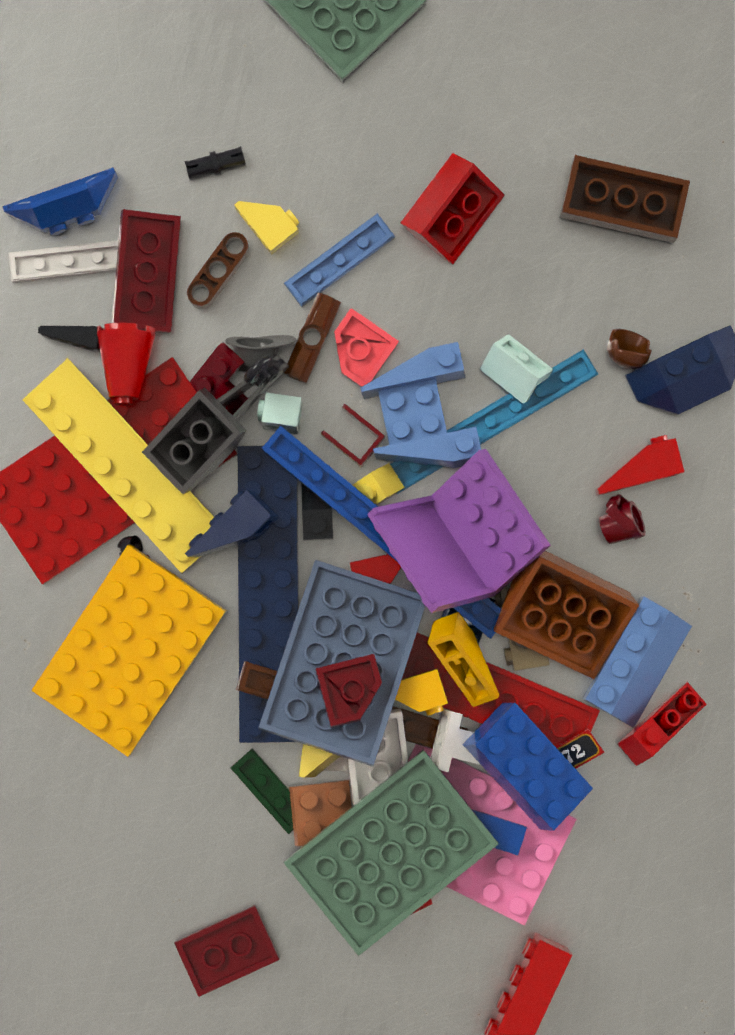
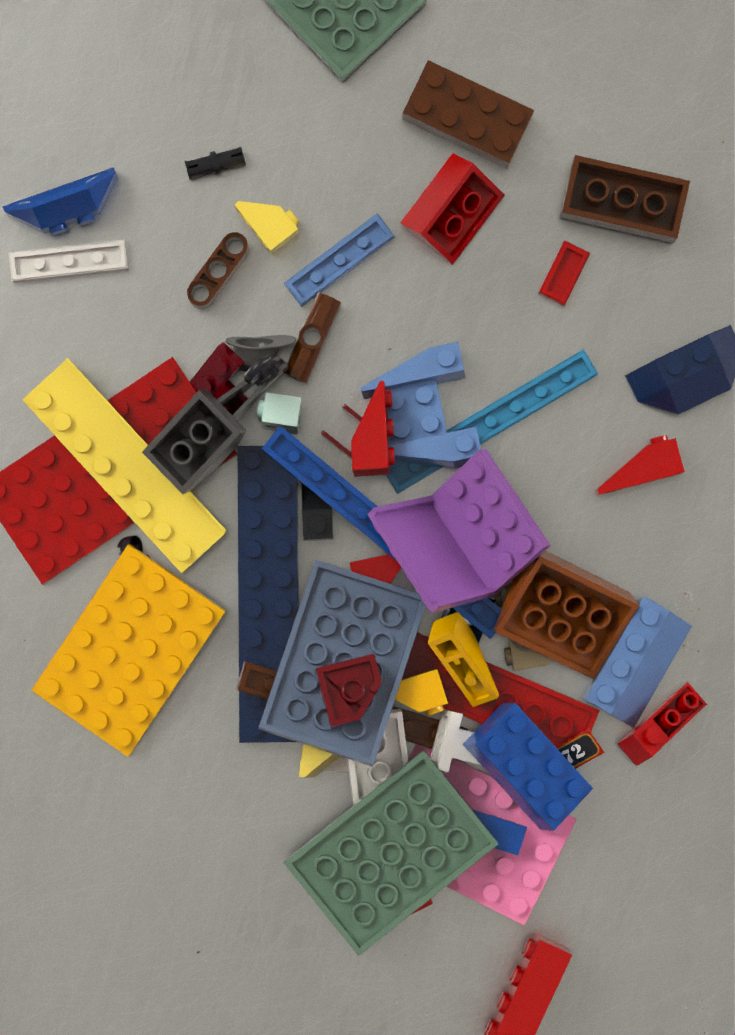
(78, 336): black slope -> none
(125, 359): red cone -> none
(146, 269): dark red plate -> none
(226, 950): dark red plate -> none
(240, 523): dark blue slope -> none
(265, 787): dark green tile -> none
(317, 807): nougat plate -> none
(362, 347): coral plate -> none
(371, 439): none -> red slope
(380, 484): light yellow brick -> none
(467, 114): none -> reddish brown brick
(515, 368): light aqua panel -> none
(564, 273): none -> red tile
(621, 522): dark red piece -> none
(628, 348): reddish brown hair -> none

